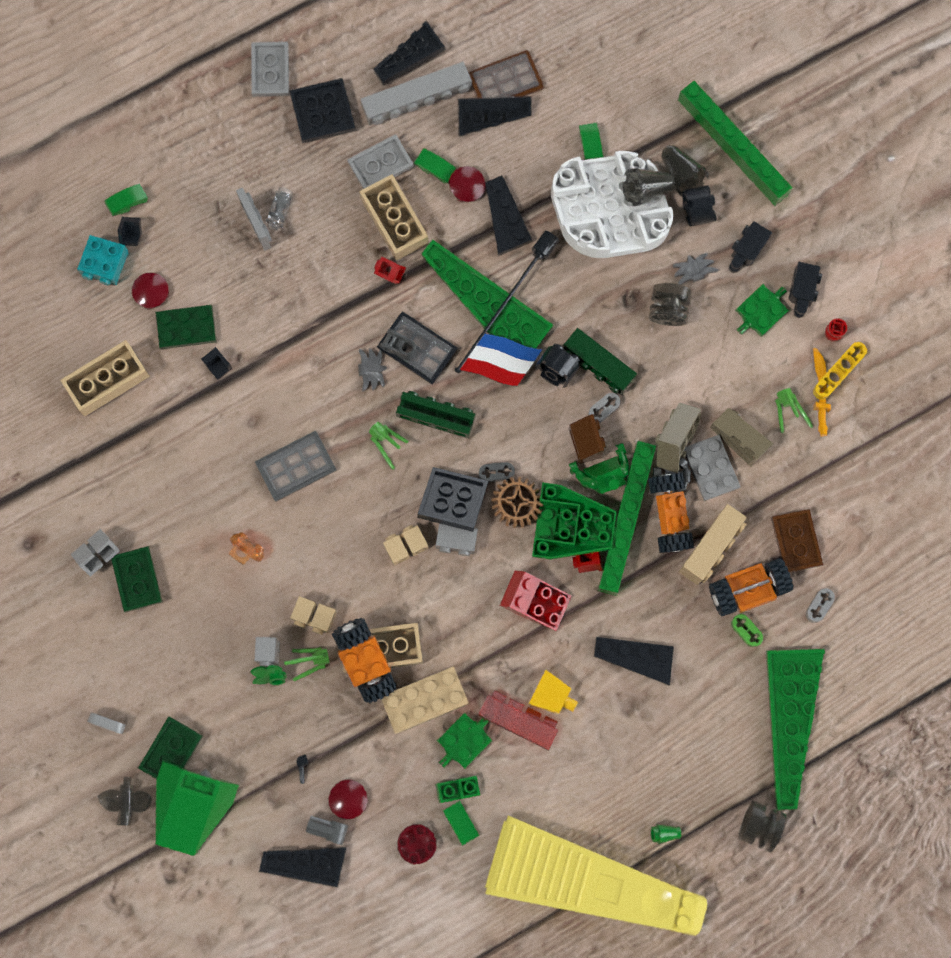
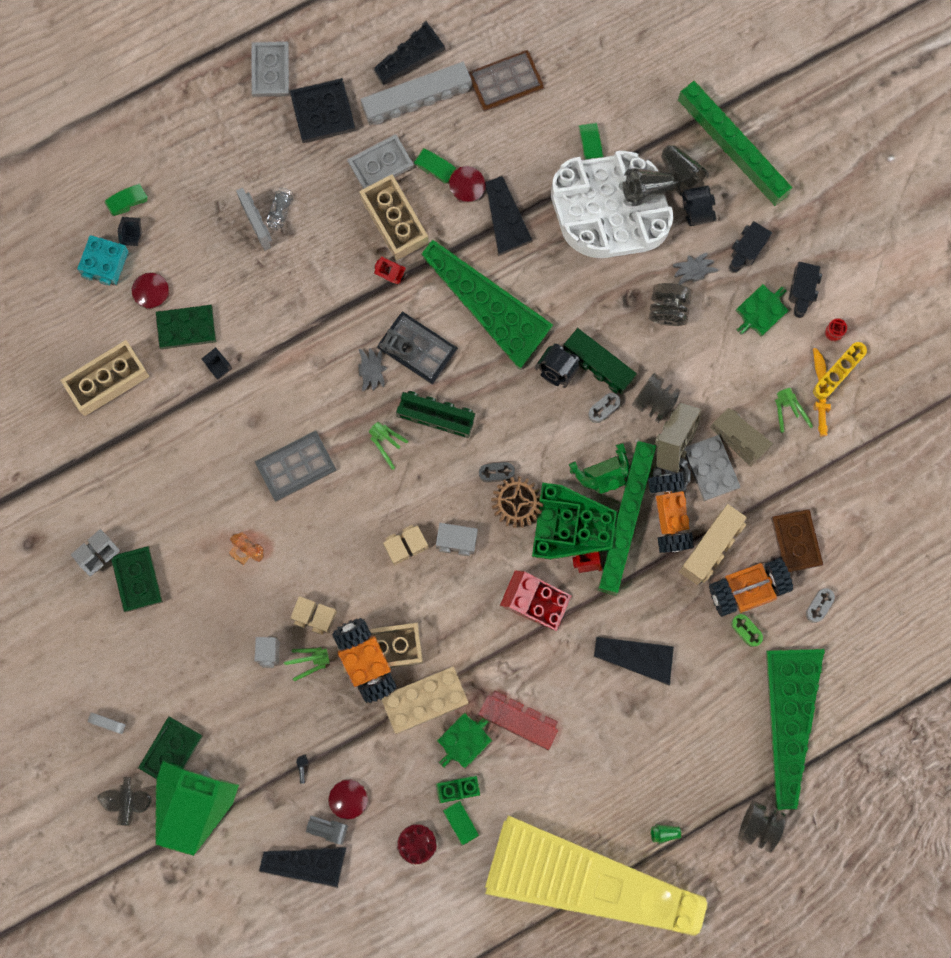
(272, 674): green plate -> none
(452, 499): black plate -> none
(490, 112): black wing -> none
(498, 356): flag -> none
(552, 695): yellow torso -> none
(586, 439): reddish brown slope -> none
(656, 397): none -> clear smoke wheel

